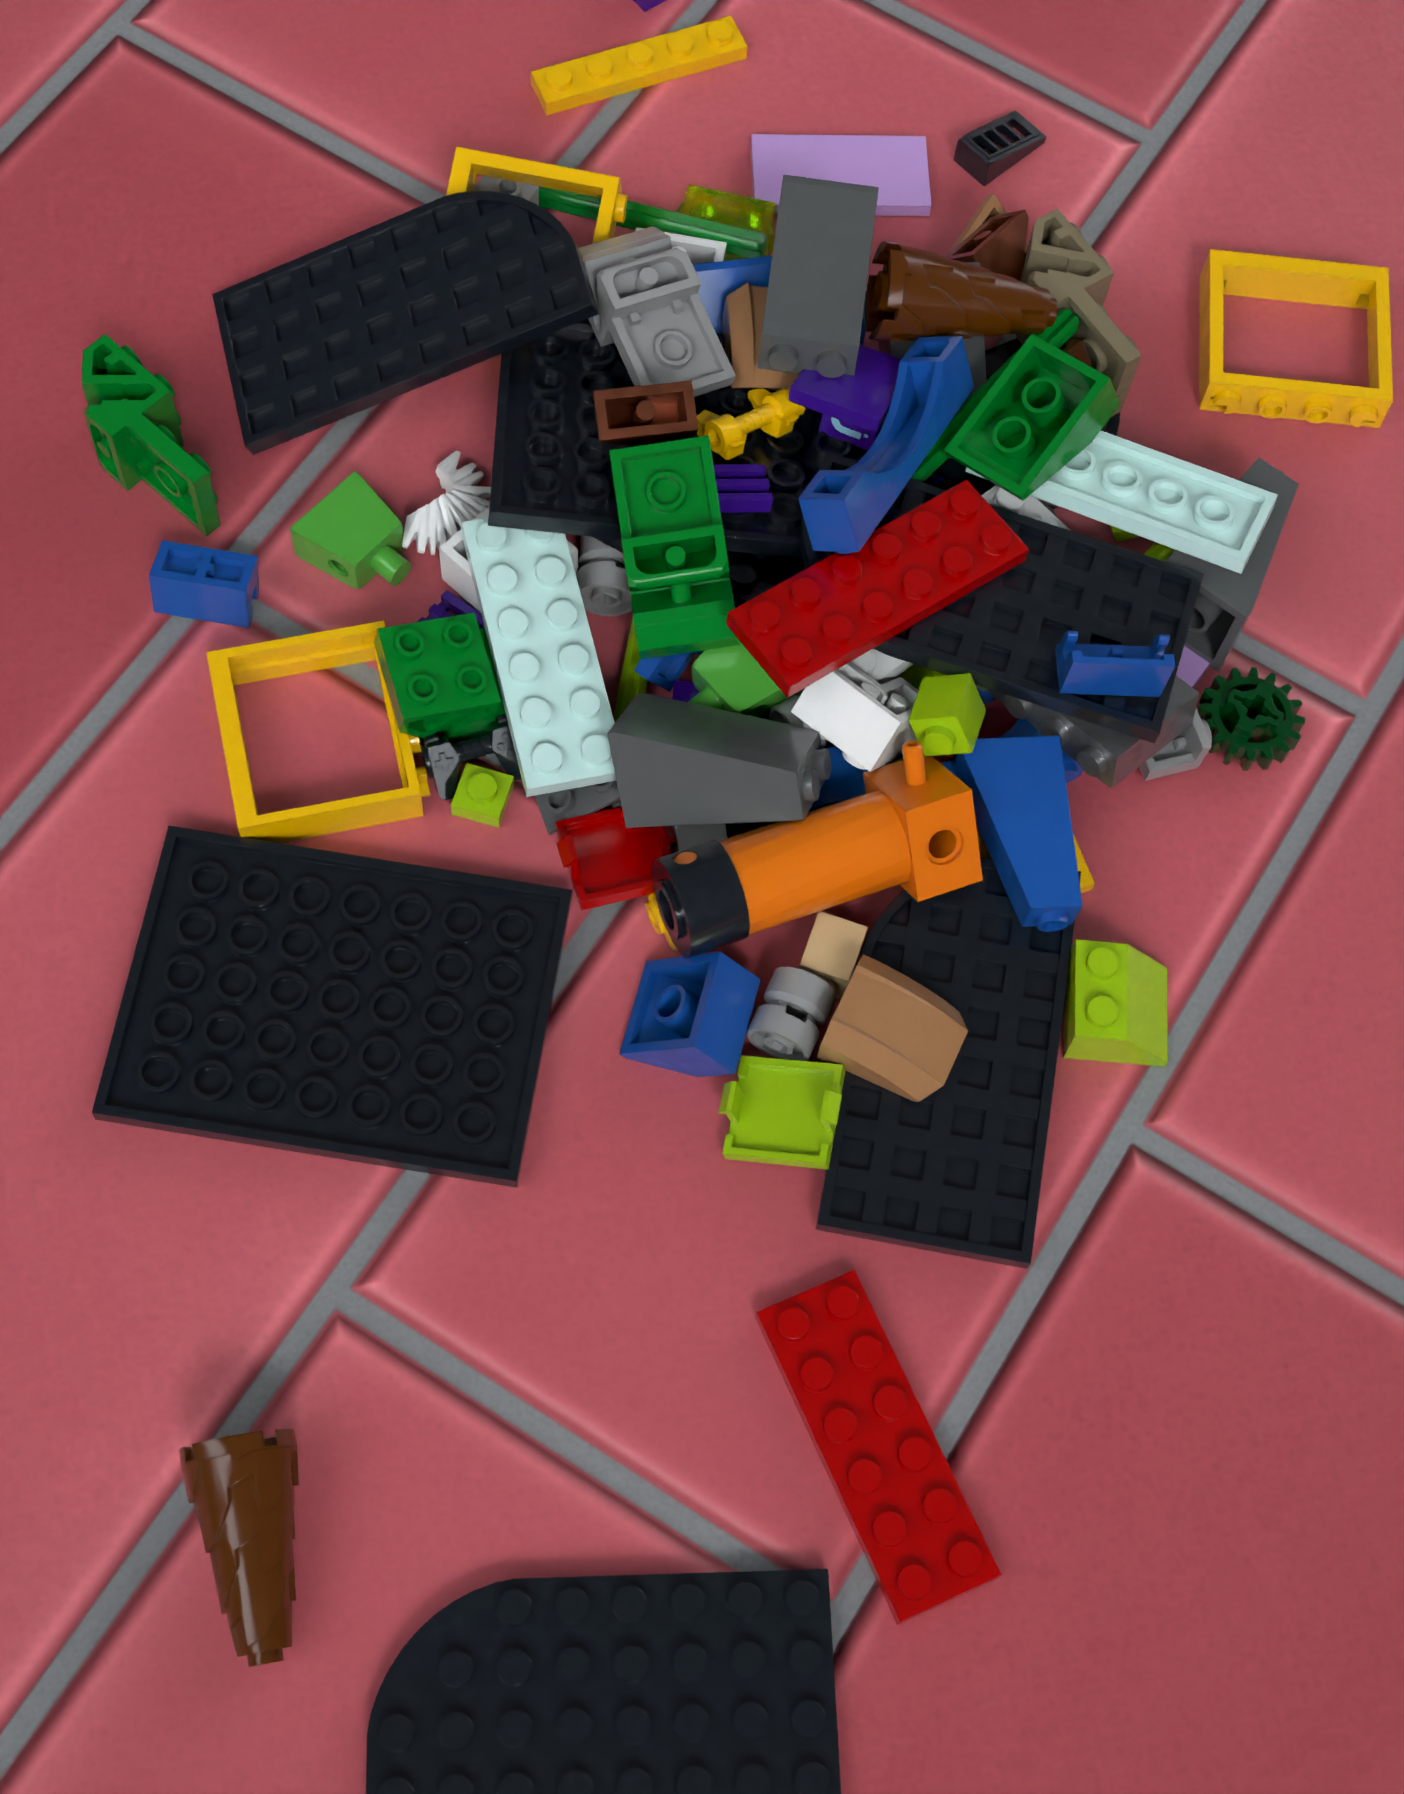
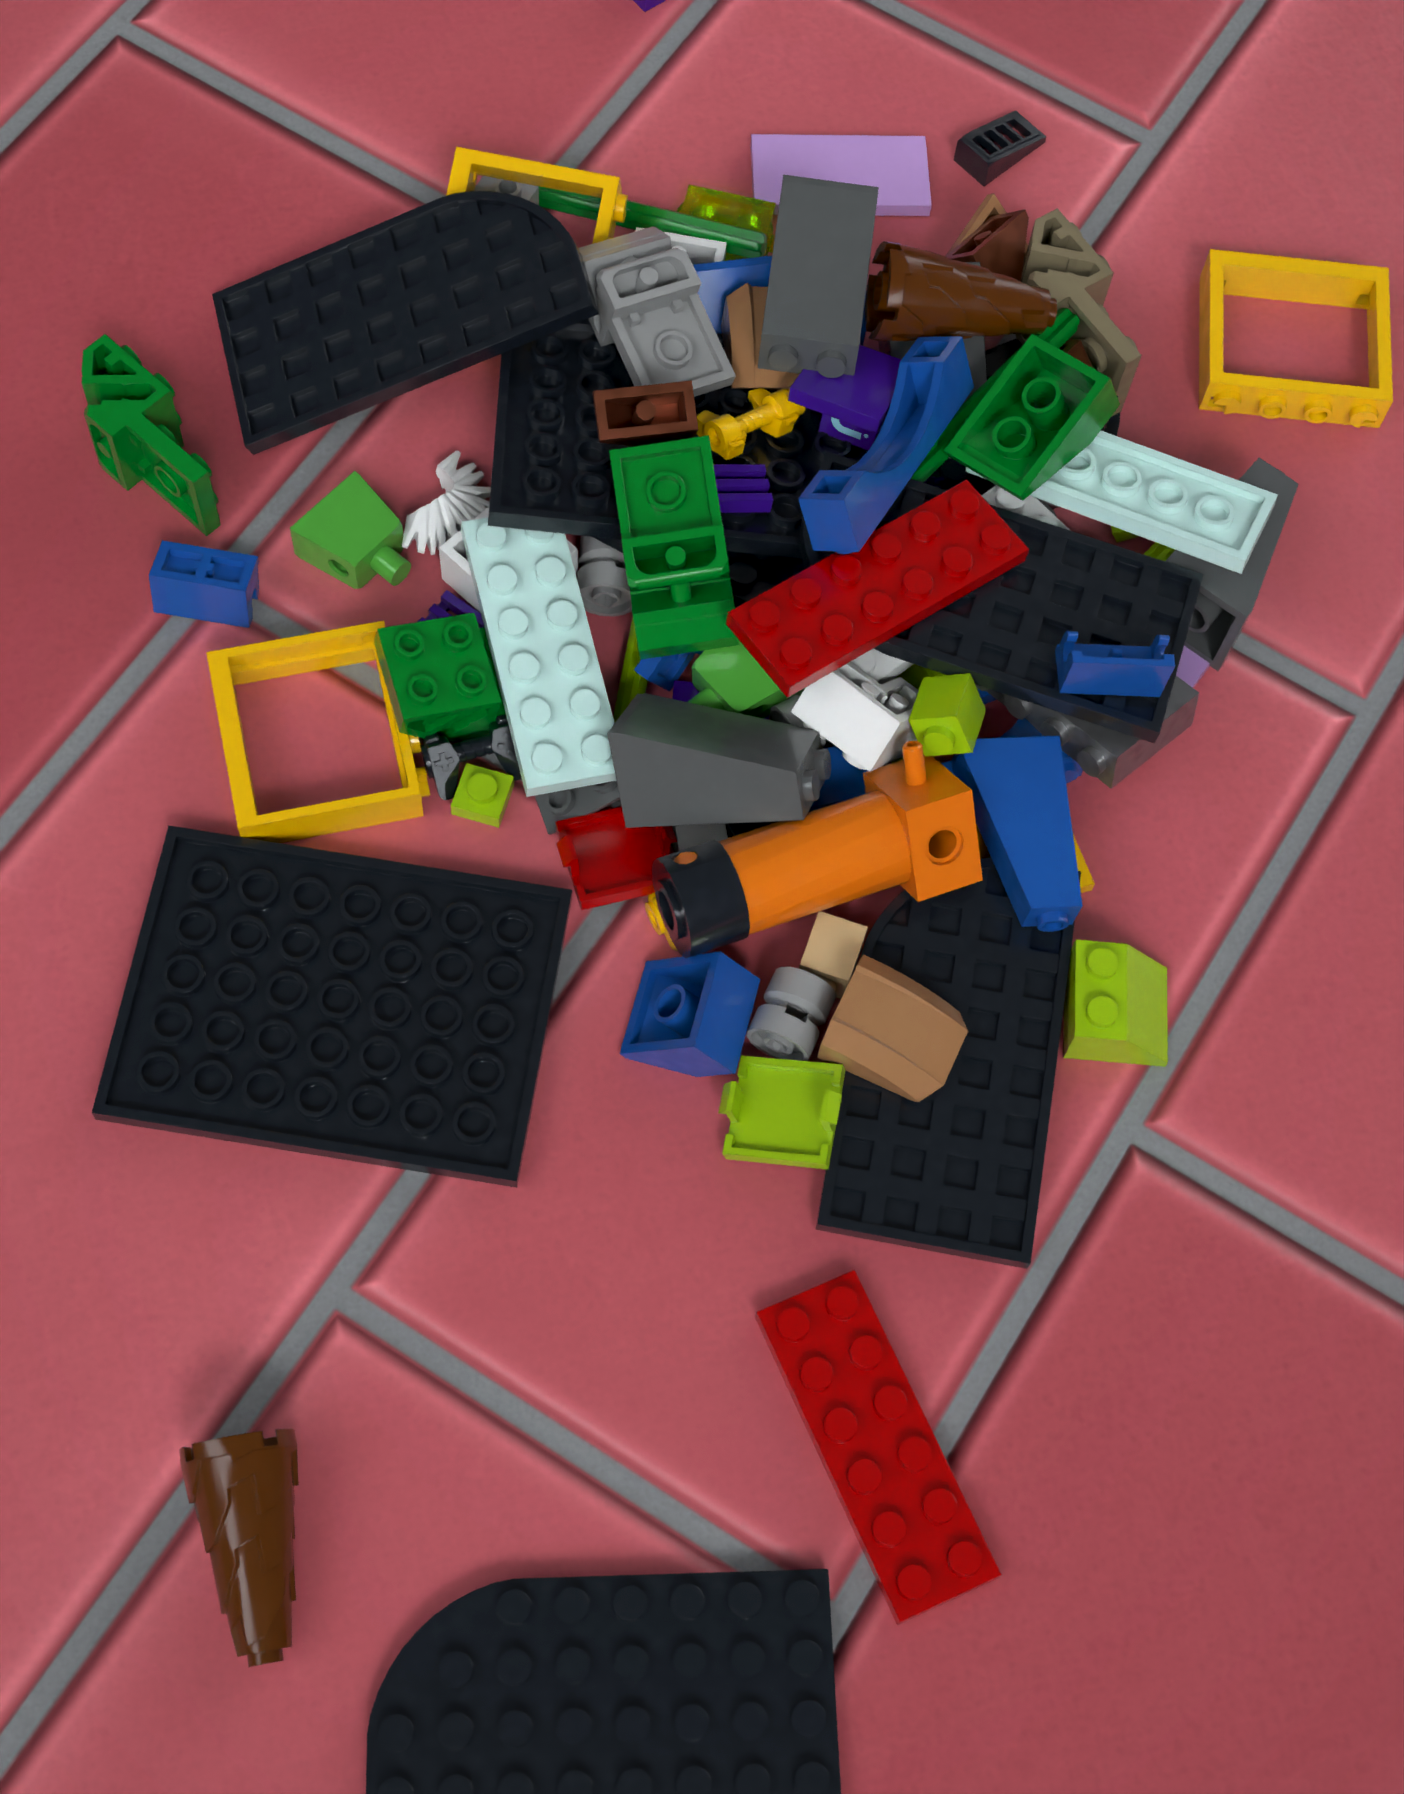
(638, 65): yellow plate -> none
(1182, 753): light grey bracket -> none
(1251, 718): dark green gear -> none

